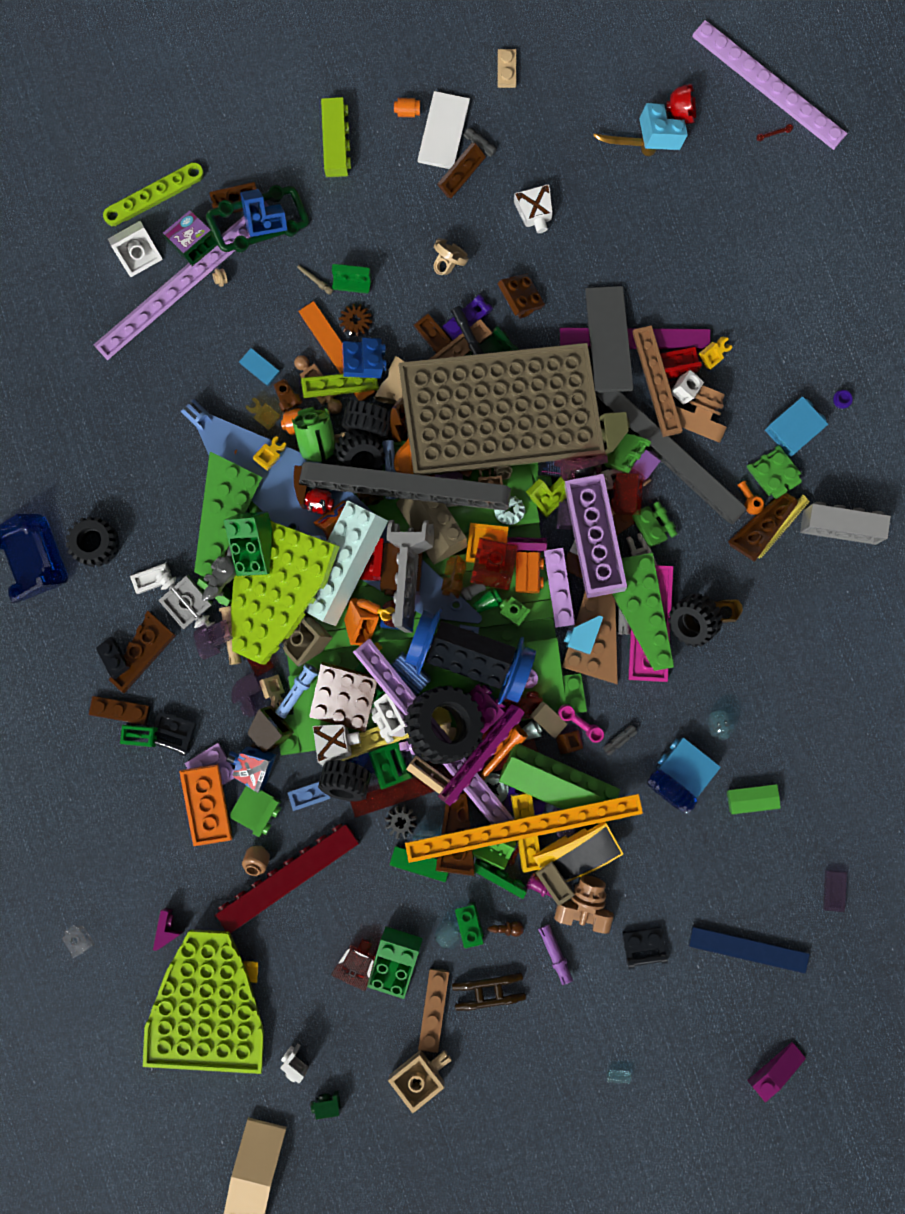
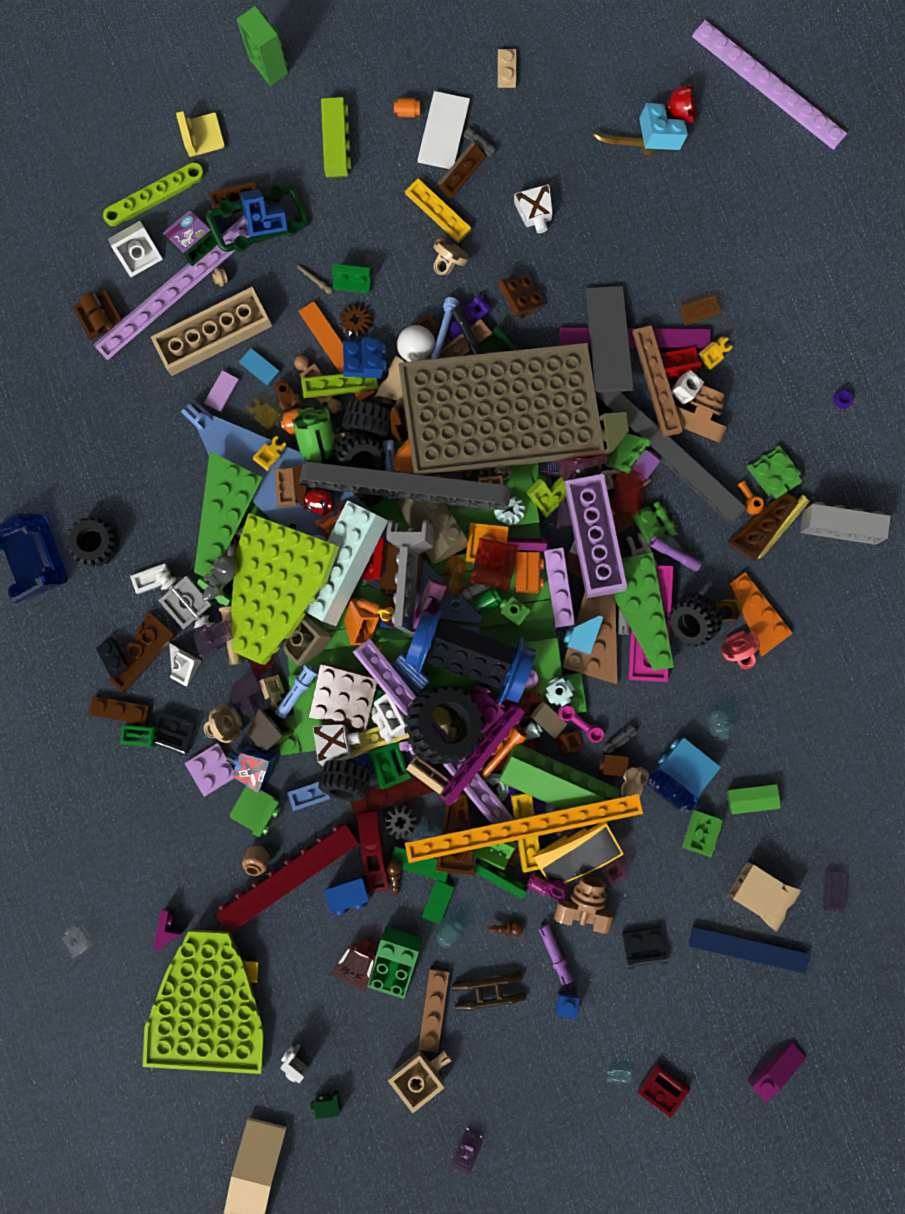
(96, 313): none -> reddish brown plate
(182, 665): none -> white slope
(200, 133): none -> light yellow bracket
(206, 804): orange tile -> none
(211, 331): none -> tan brick
(221, 391): none -> lavender tile
(223, 724): none -> tan tile
(250, 542): green slope -> none
(263, 45): none -> bright green brick
(285, 487): none -> medium nougat plate
(348, 894): none -> blue brick
(372, 851): none -> dark red slope
(393, 869): none -> reddish brown bar
(416, 343): none -> white piece
(429, 600): none -> magenta tile
(438, 210): none -> yellow plate
(438, 902): none -> green tile
(449, 304): none -> light blue piece
(467, 1151): none -> clear purple slope
(470, 925): green bracket -> none
(555, 883): dark tan tile -> none
(567, 693): none -> light aqua brick
(567, 1005): none -> blue brick
(613, 765): none -> reddish brown brick
(620, 874): none -> clear pink plate
(634, 781): none -> tan plate
(659, 1095): none -> dark red plate
(665, 548): none -> medium lavender piece
(699, 310): none -> clear orange plate
(702, 833): none -> bright green bracket
(741, 646): none -> coral tile
(759, 614): none -> orange wing
(763, 895): none -> tan piece
(788, 129): clear red hinge -> none
(796, 426): dark azure brick -> none

